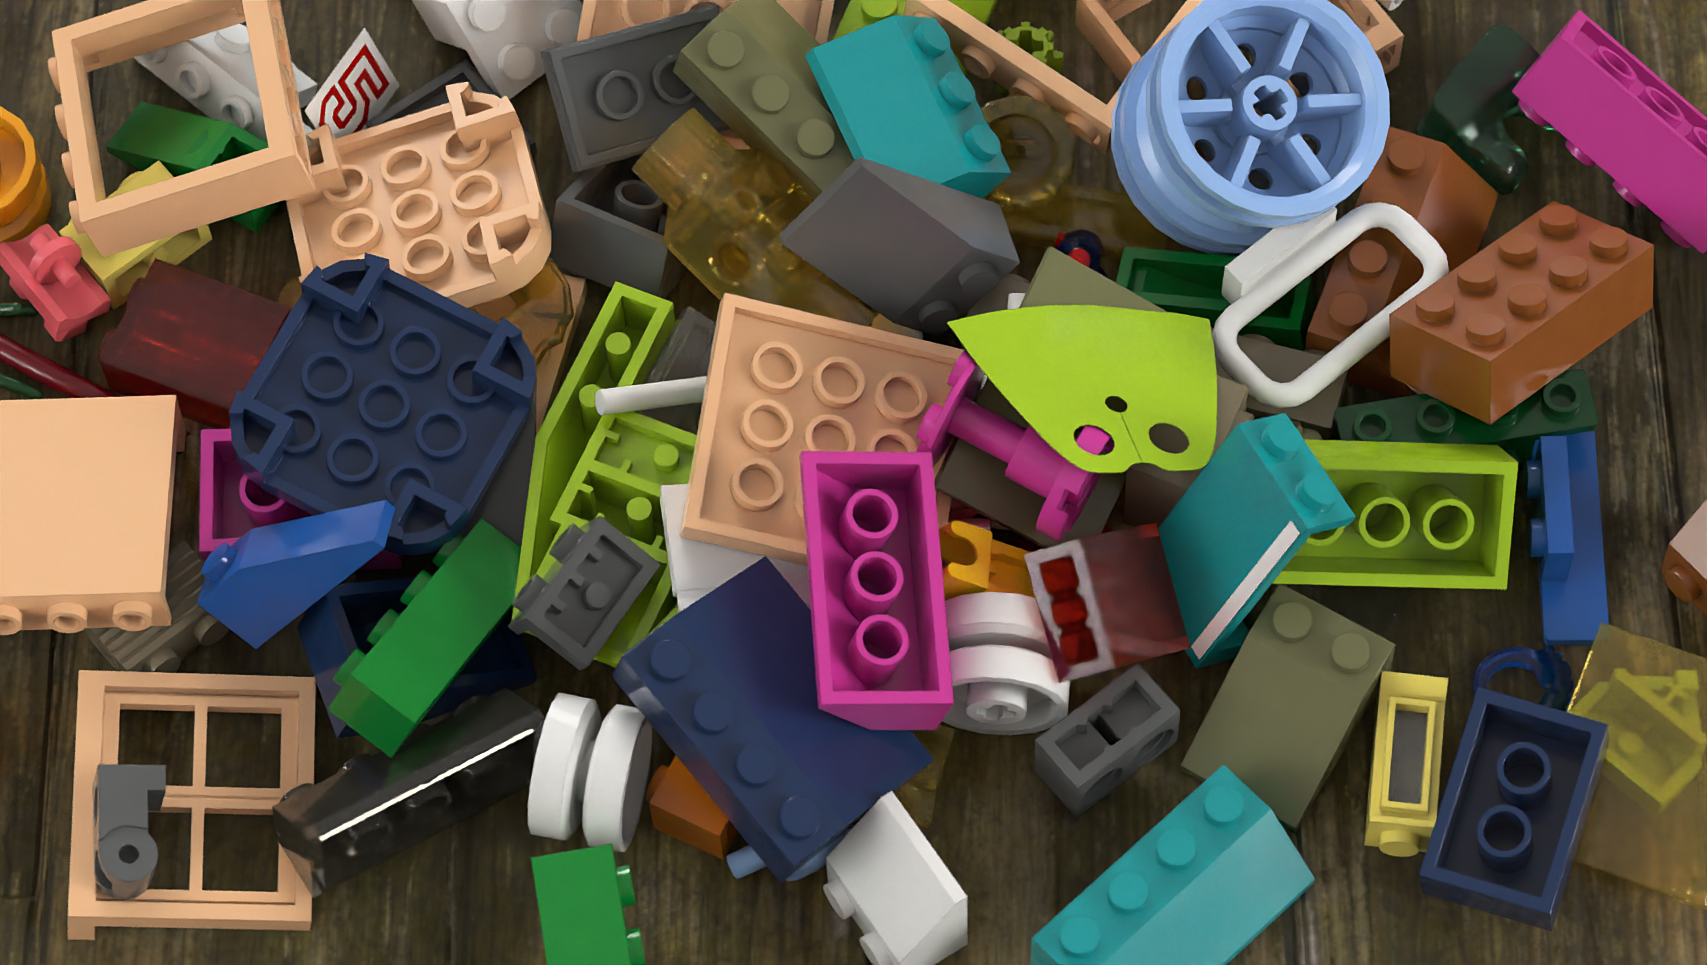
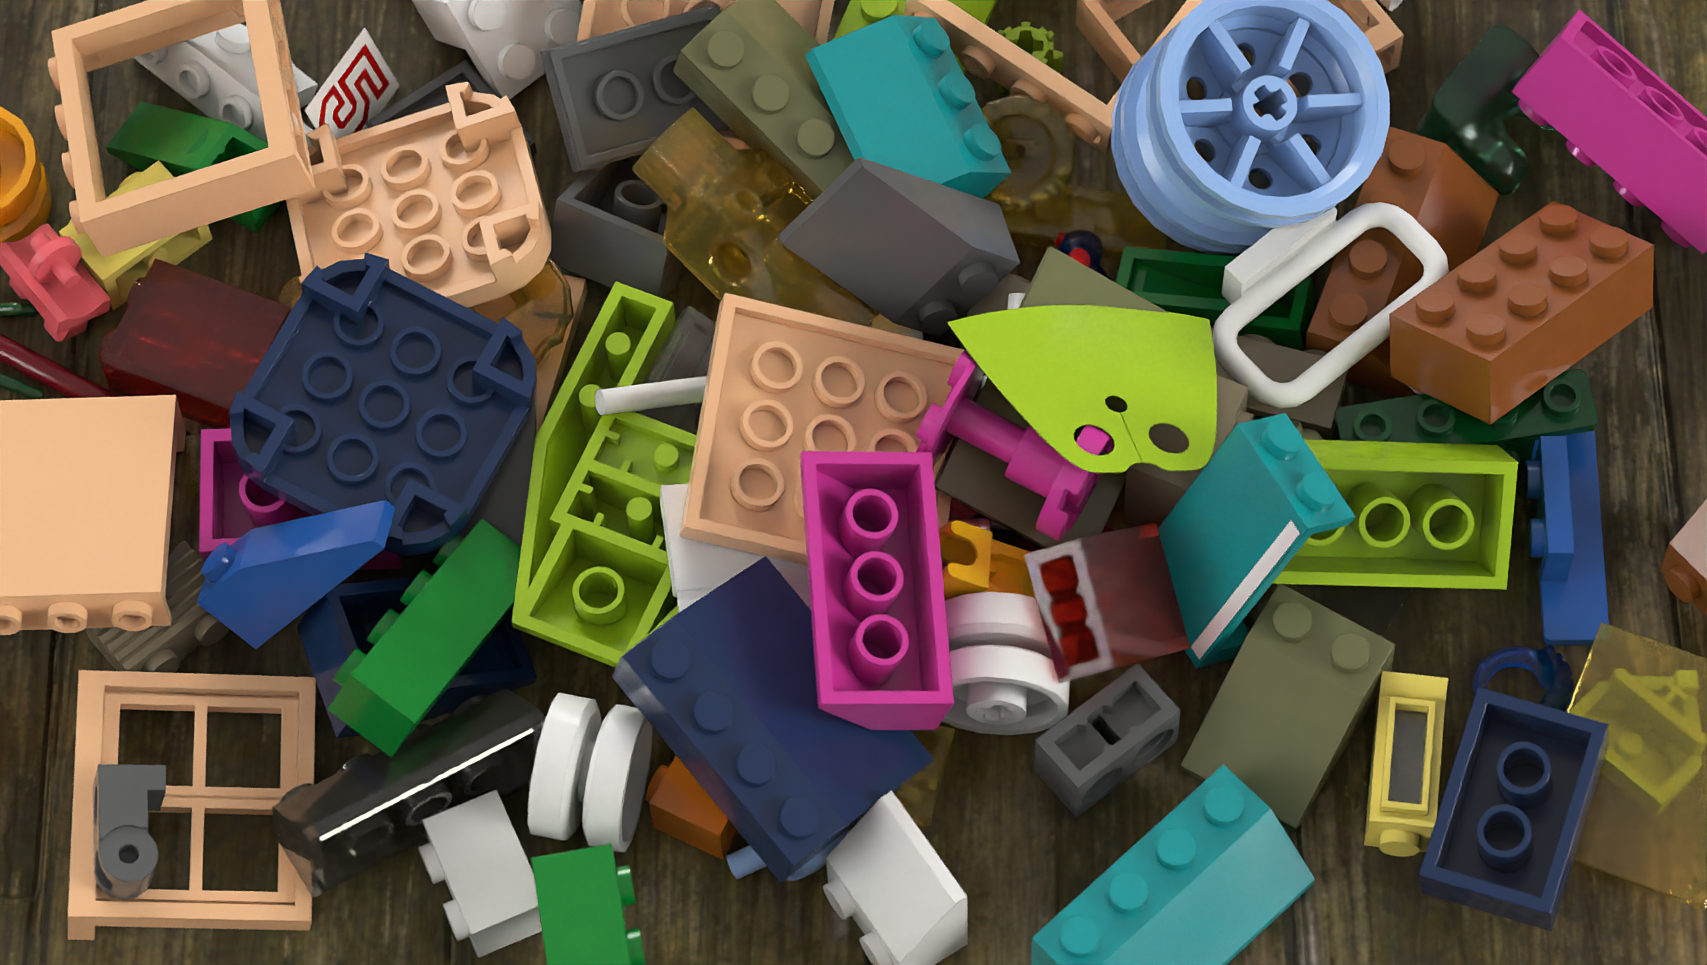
(485, 873): none -> white piece
(584, 590): dark grey bracket -> none

